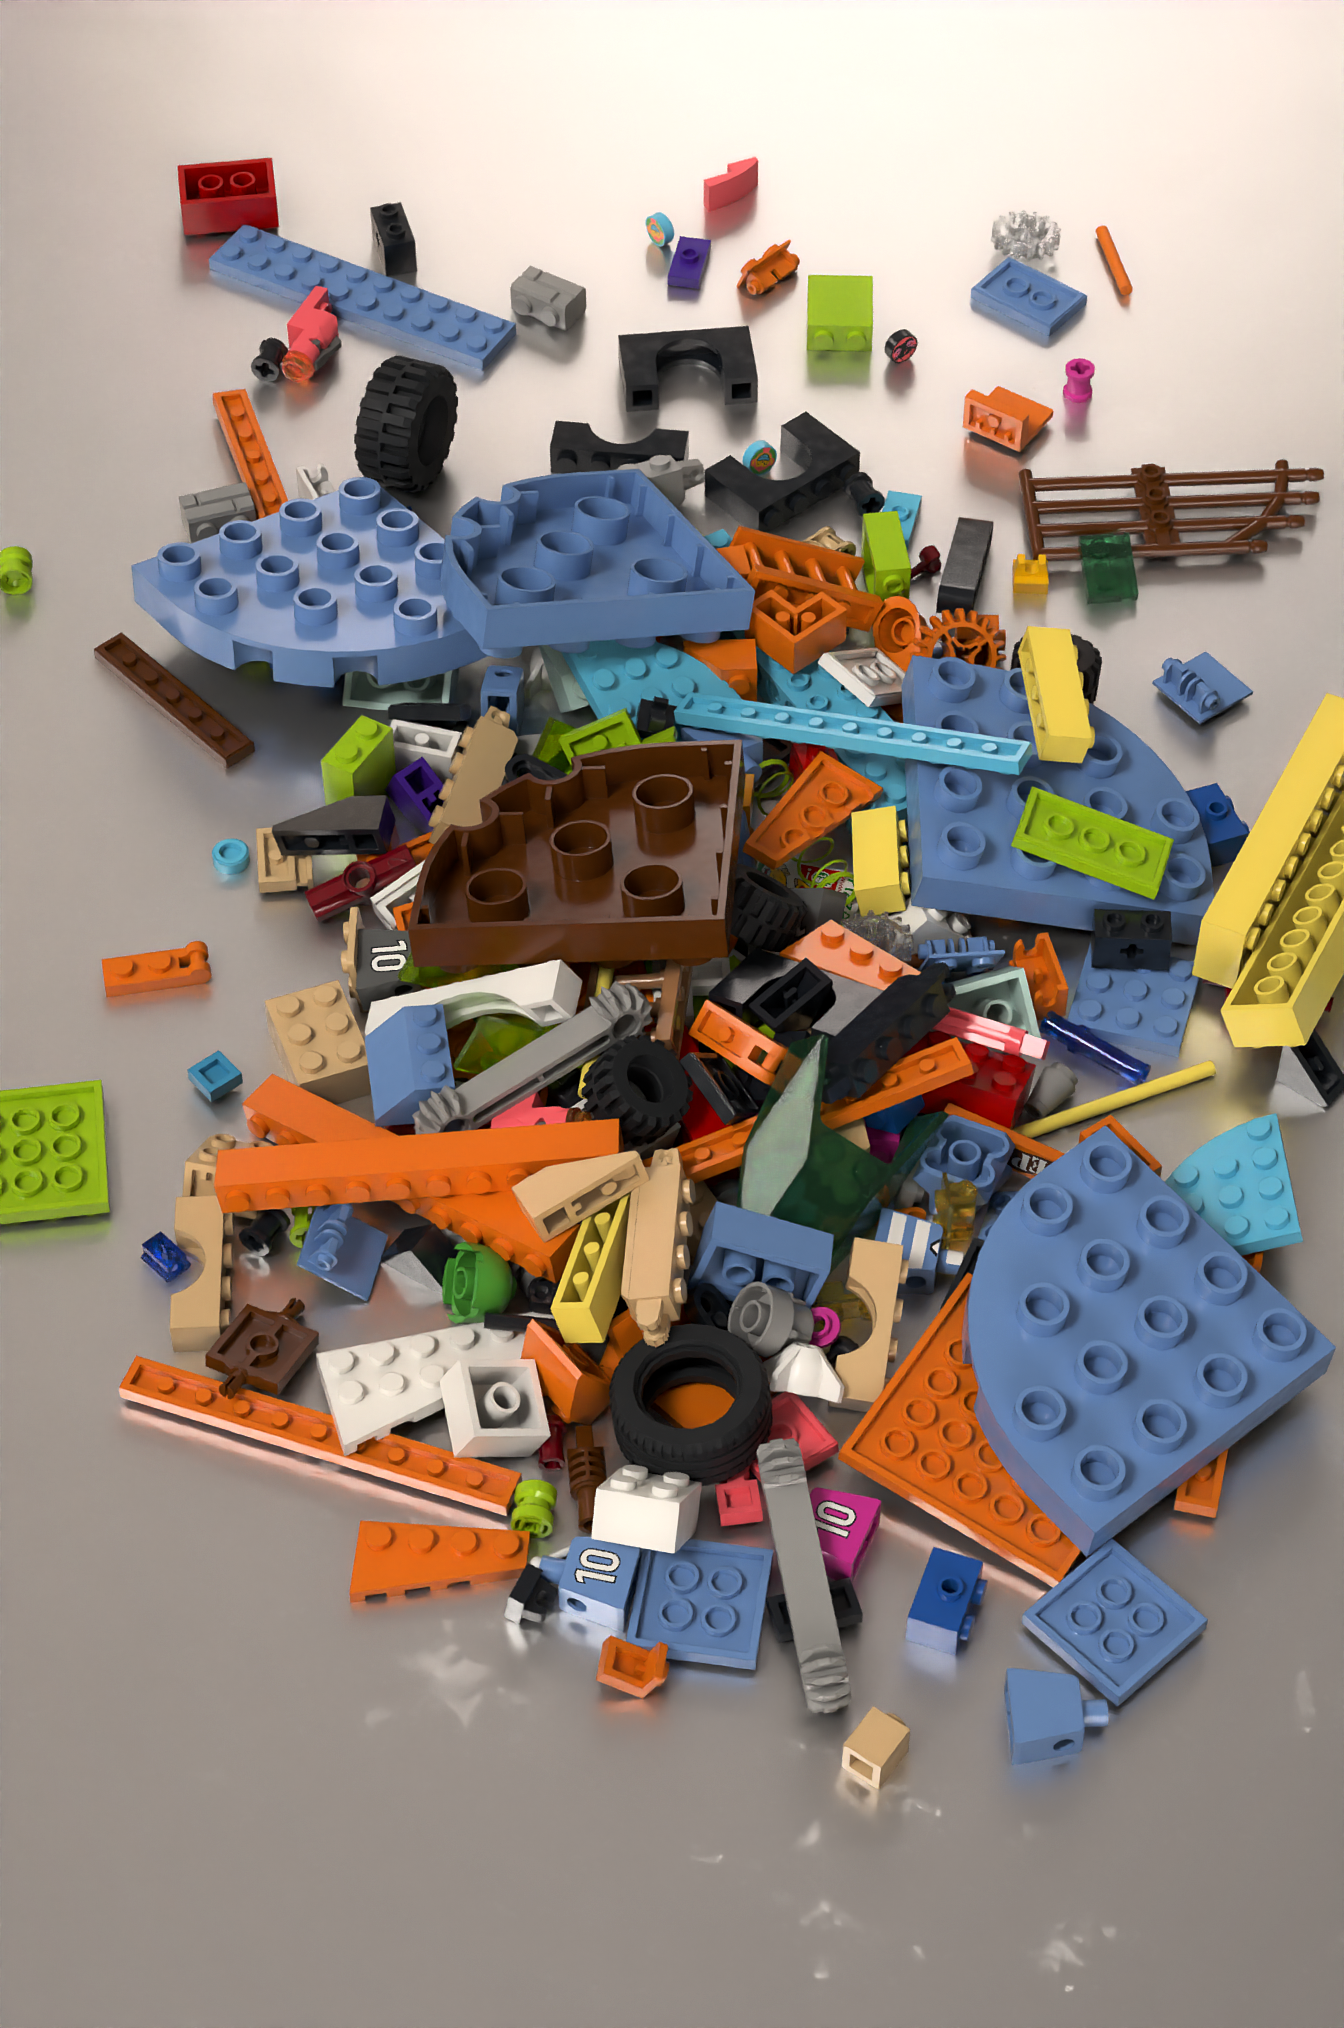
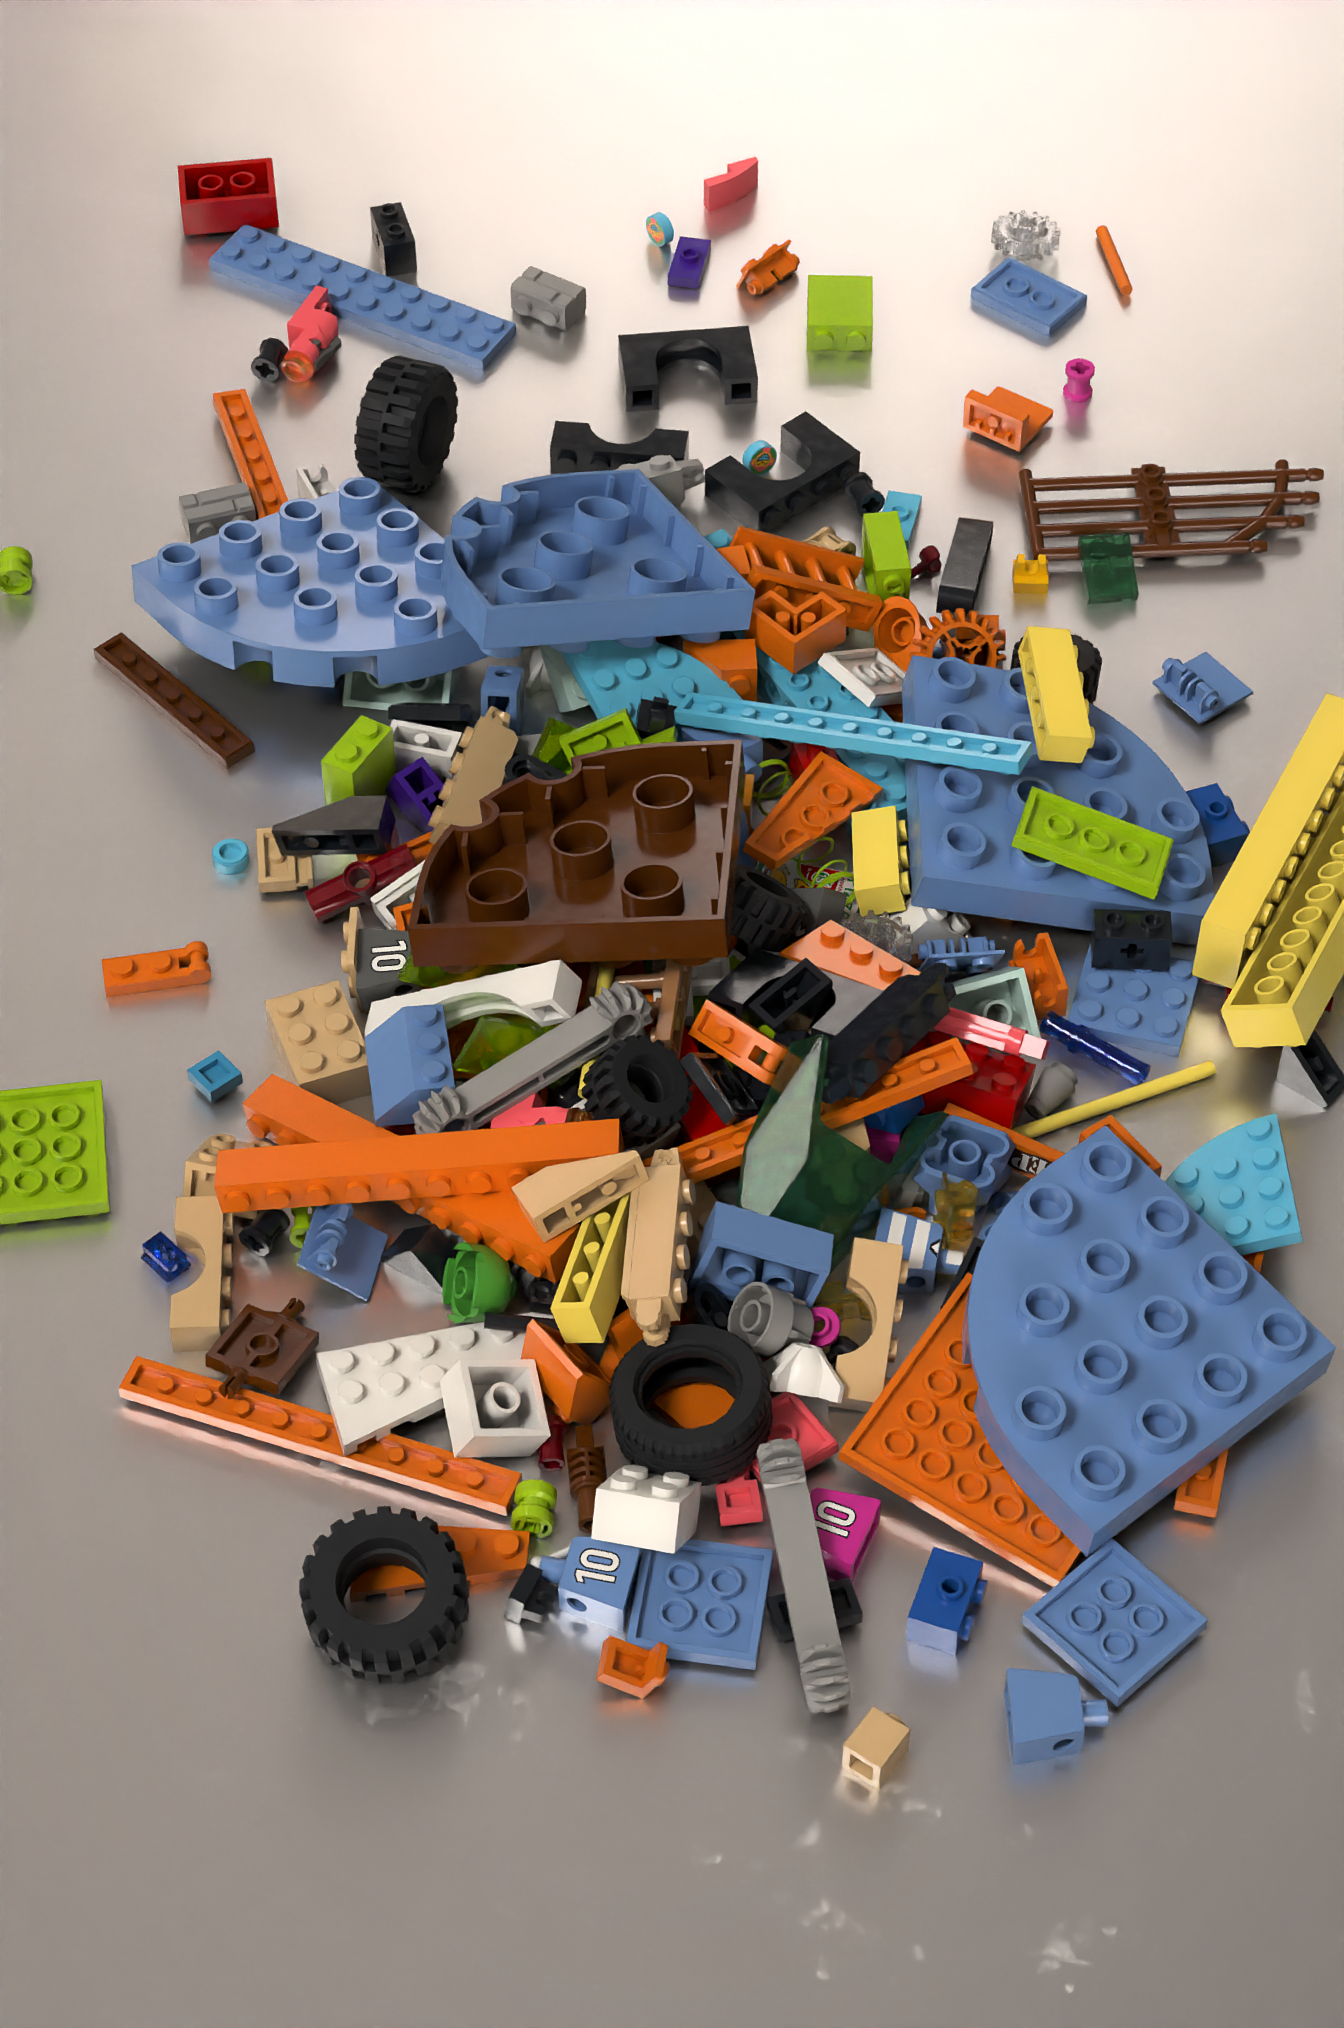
(376, 1542): none -> black tyre
(901, 346): black tile -> none

